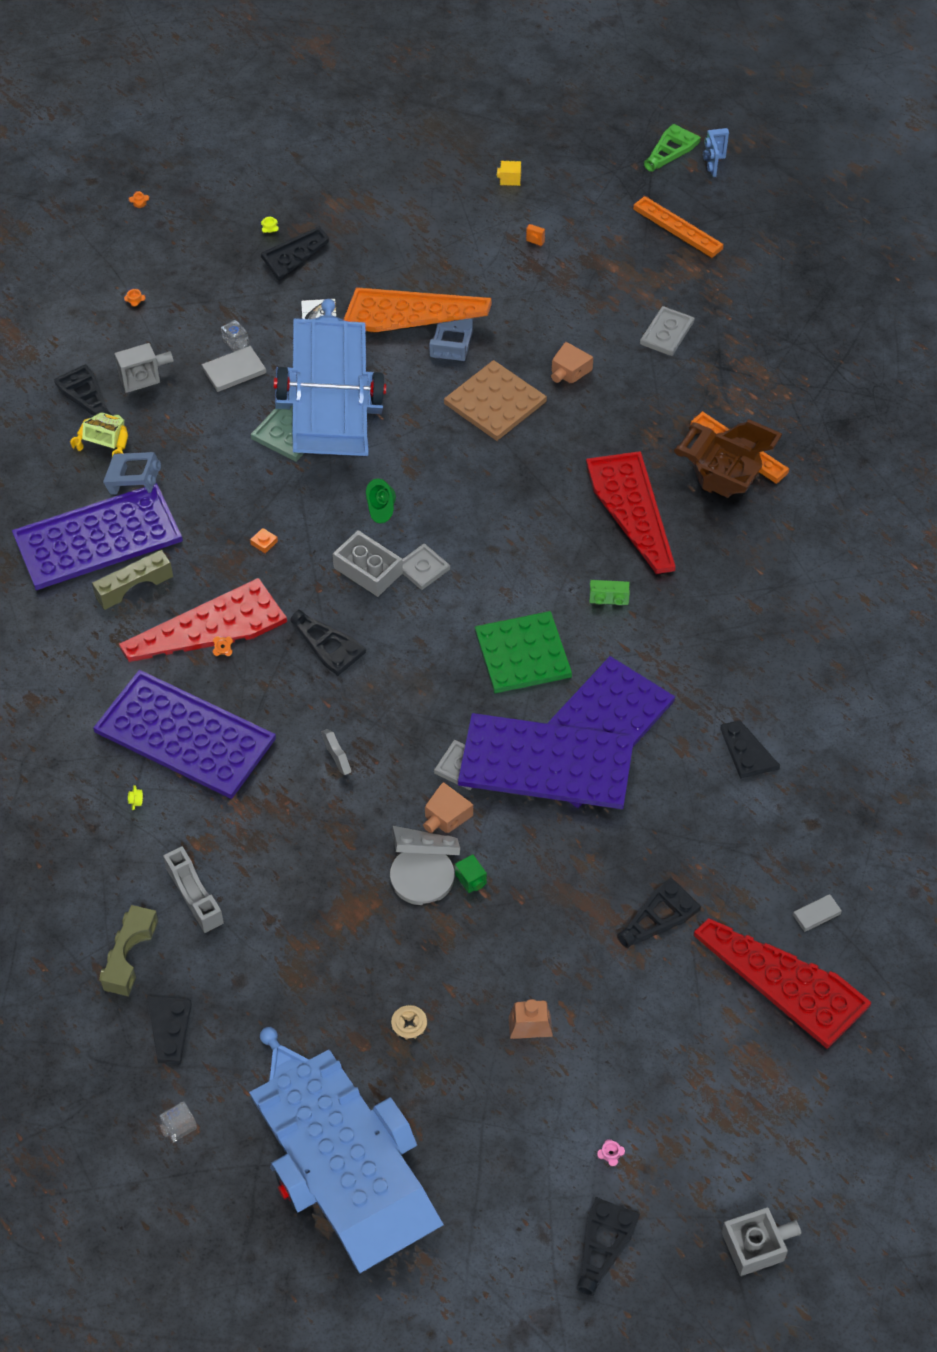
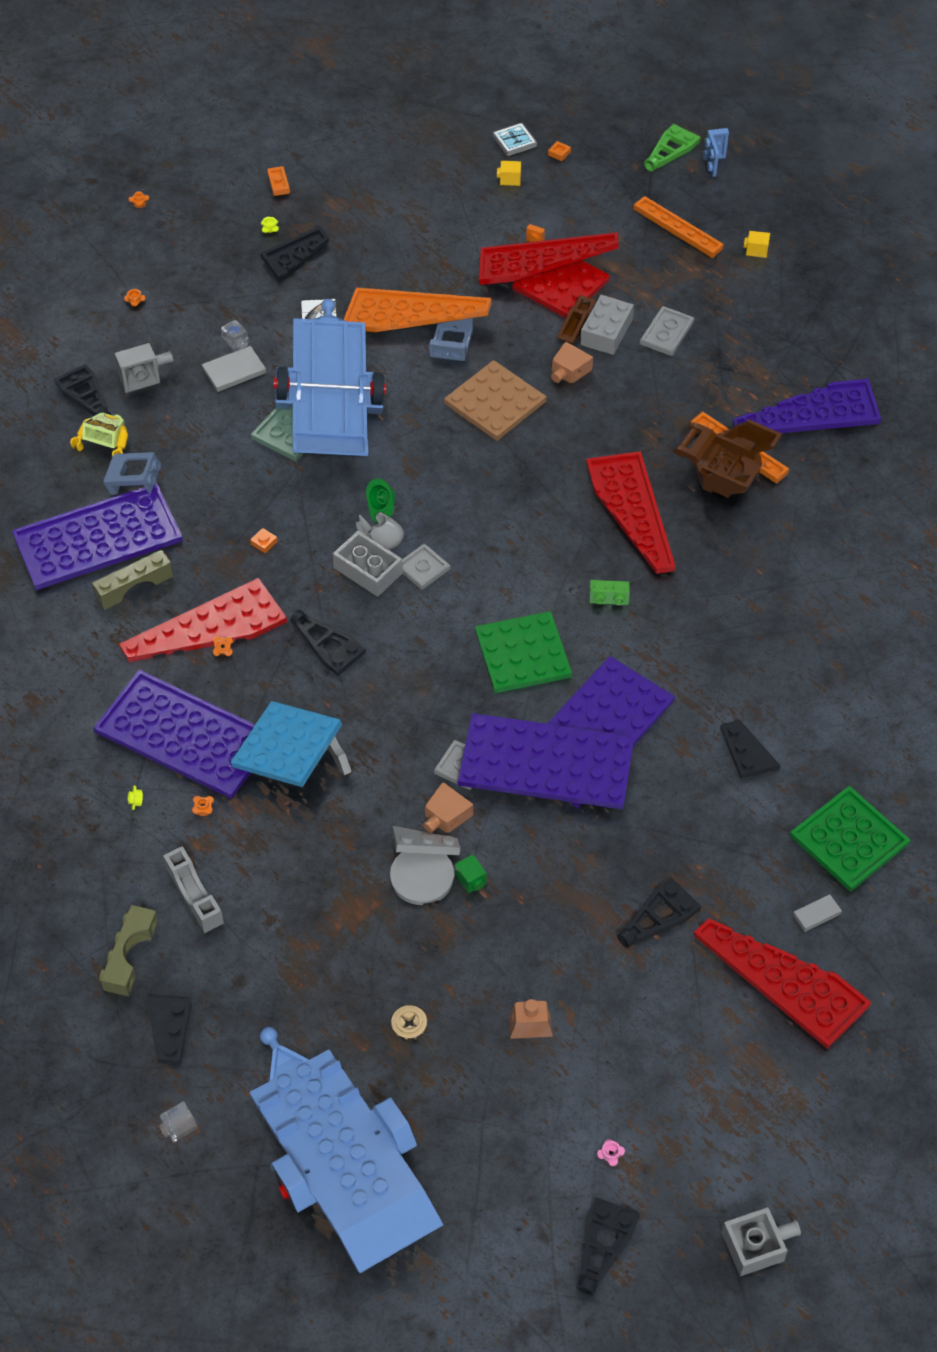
(202, 810): none -> orange plate
(278, 181): none -> orange plate
(286, 743): none -> dark azure plate
(386, 533): none -> light grey helmet
(514, 139): none -> tile
(523, 260): none -> red wing
(559, 151): none -> orange plate
(562, 286): none -> red plate
(576, 319): none -> reddish brown slope
(607, 324): none -> light grey brick
(757, 244): none -> yellow brick
(831, 407): none -> dark purple wing
(850, 838): none -> green plate

